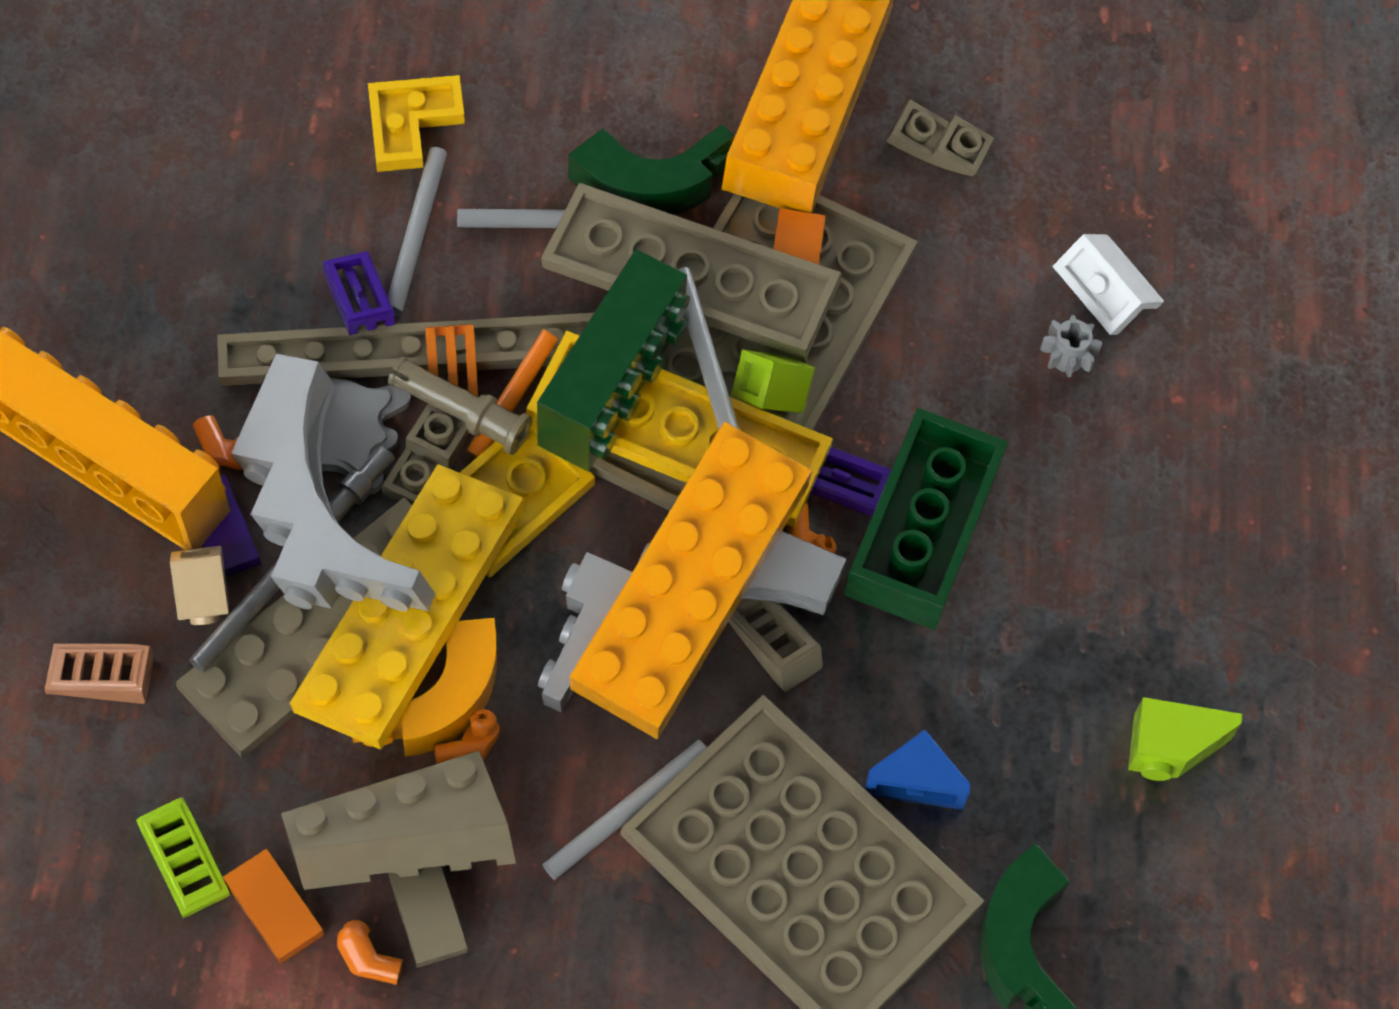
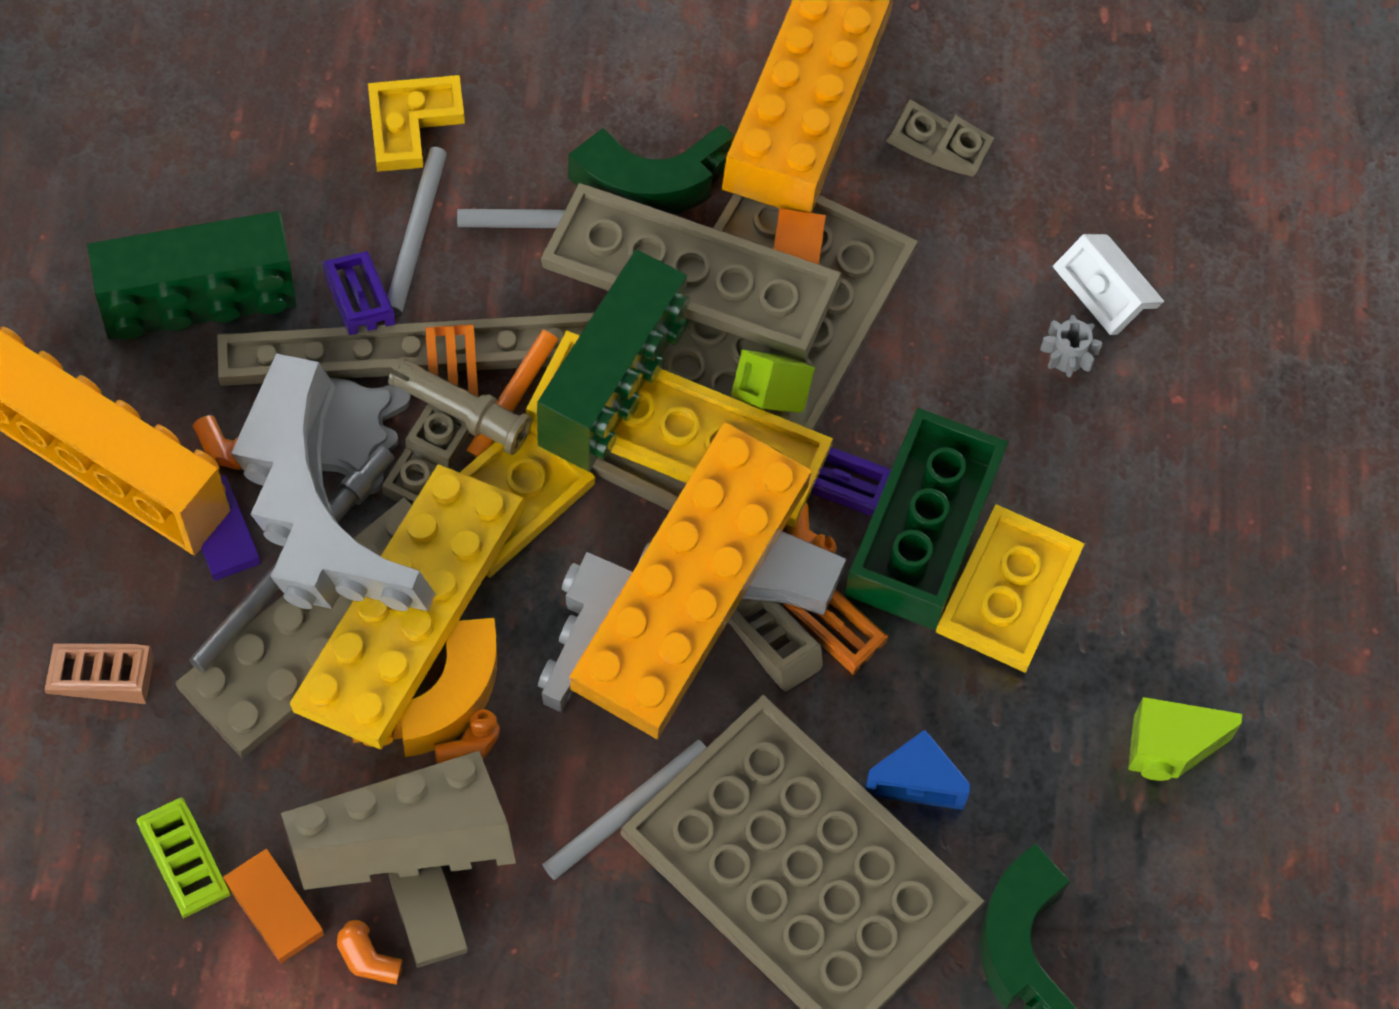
(192, 275): none -> dark green brick
(199, 584): tan brick -> none
(707, 356): light grey bar -> none
(830, 643): none -> orange tile
(1010, 588): none -> yellow plate

